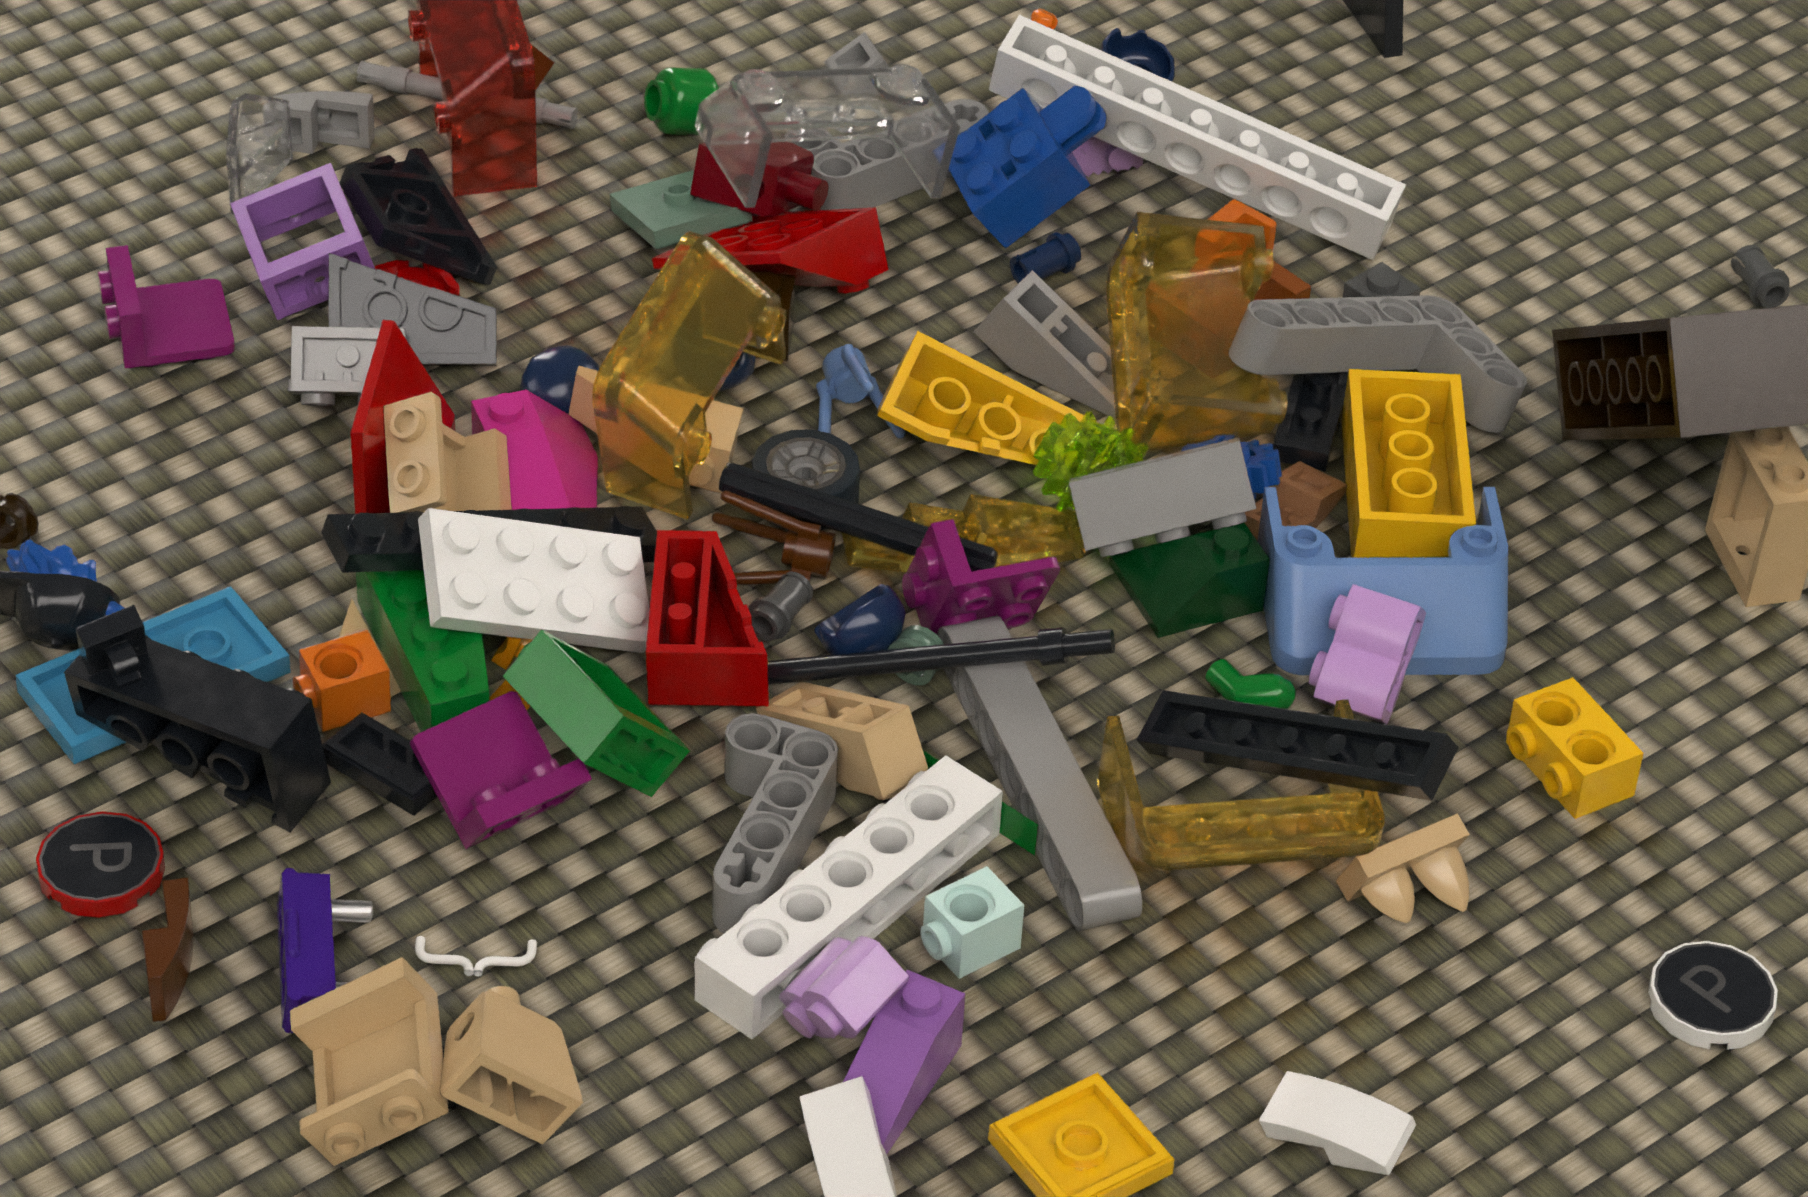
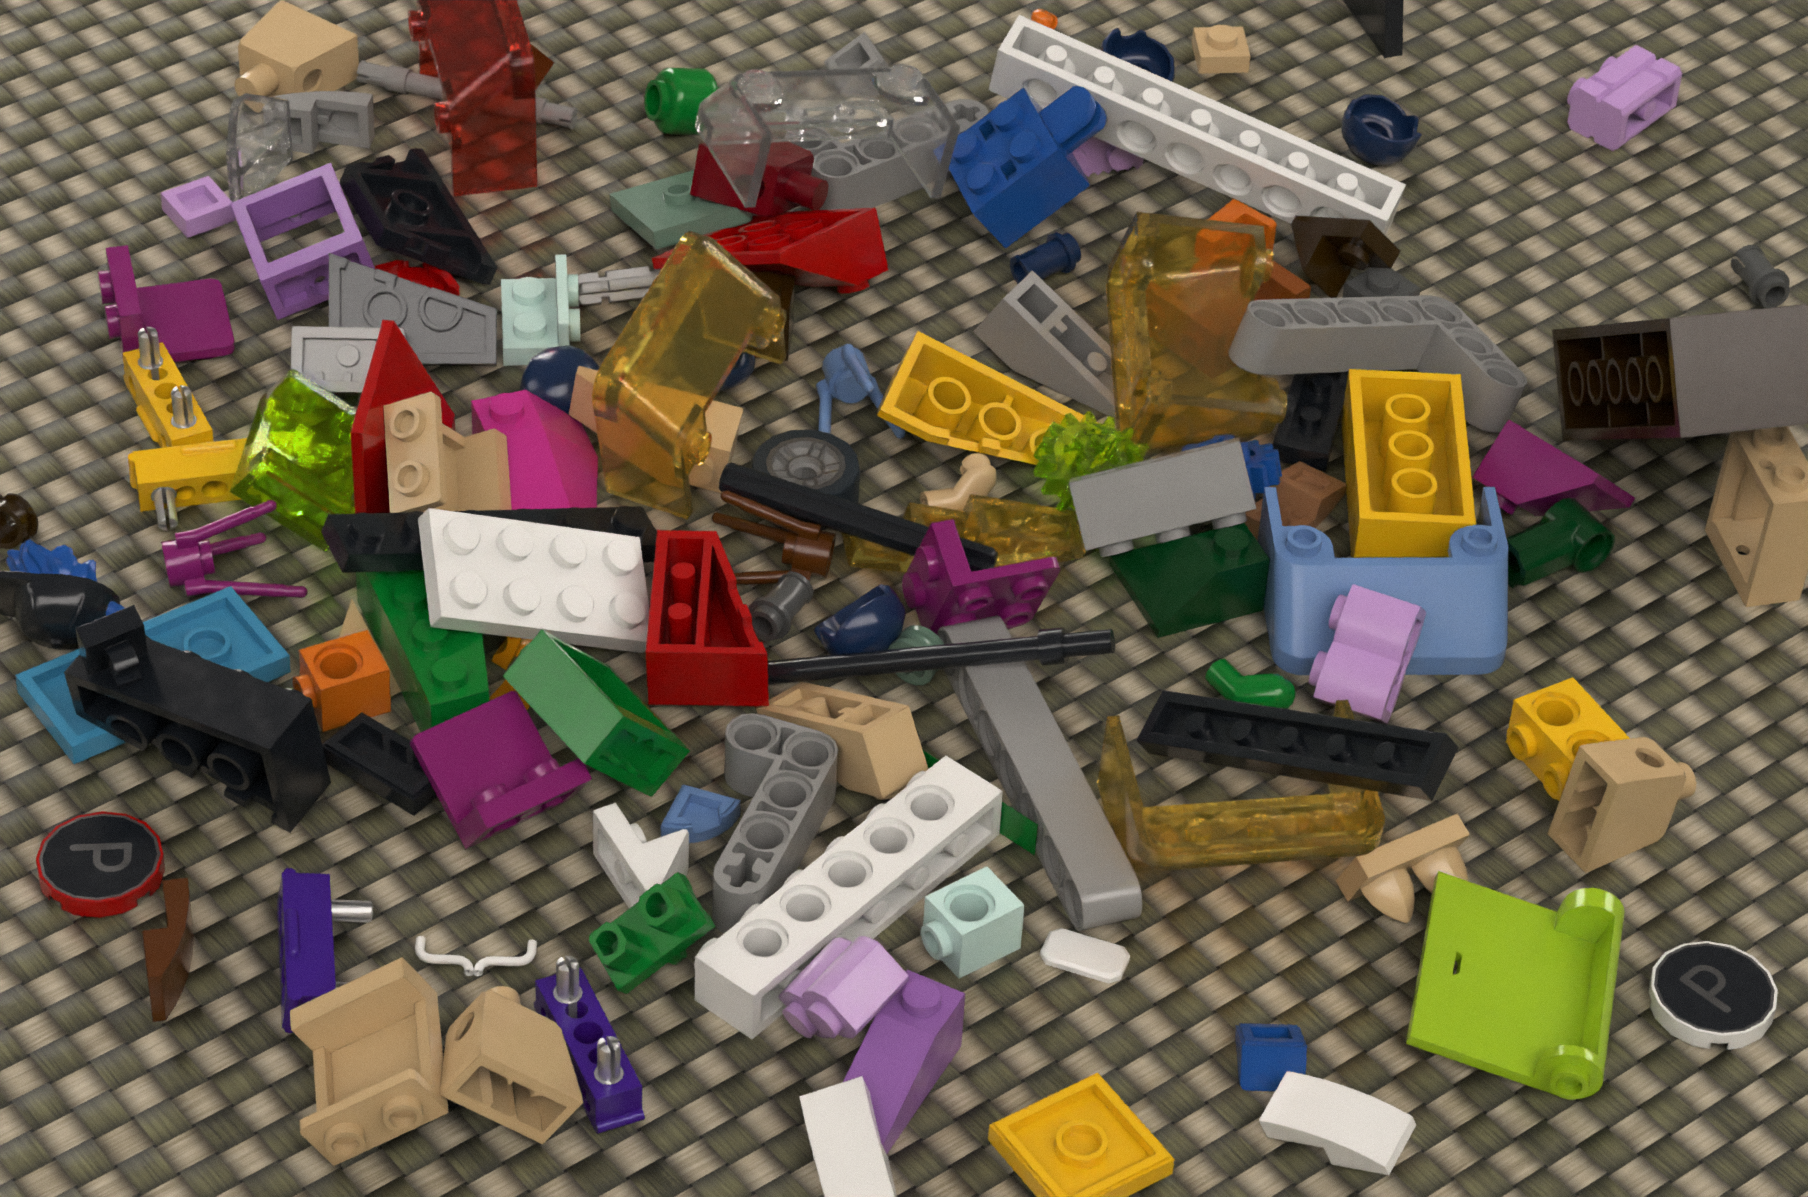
(162, 395): none -> yellow piece
(184, 476): none -> yellow piece
(192, 555): none -> magenta plant
(197, 206): none -> lavender plate
(295, 54): none -> tan torso
(299, 456): none -> clear neon green panel
(539, 314): none -> light aqua bracket
(601, 1066): none -> dark purple piece
(616, 285): none -> light grey axle
(631, 860): none -> white slope
(651, 933): none -> green hips
(701, 813): none -> medium blue tile
(977, 479): none -> tan arm
(1085, 955): none -> white piece
(1220, 49): none -> tan plate
(1268, 1053): none -> blue slope
(1334, 246): none -> dark brown slope
(1379, 130): none -> dark blue hair
(1526, 988): none -> lime door
(1538, 475): none -> magenta slope
(1562, 539): none -> dark green piece
(1618, 800): none -> tan torso
(1623, 97): none -> lavender brick

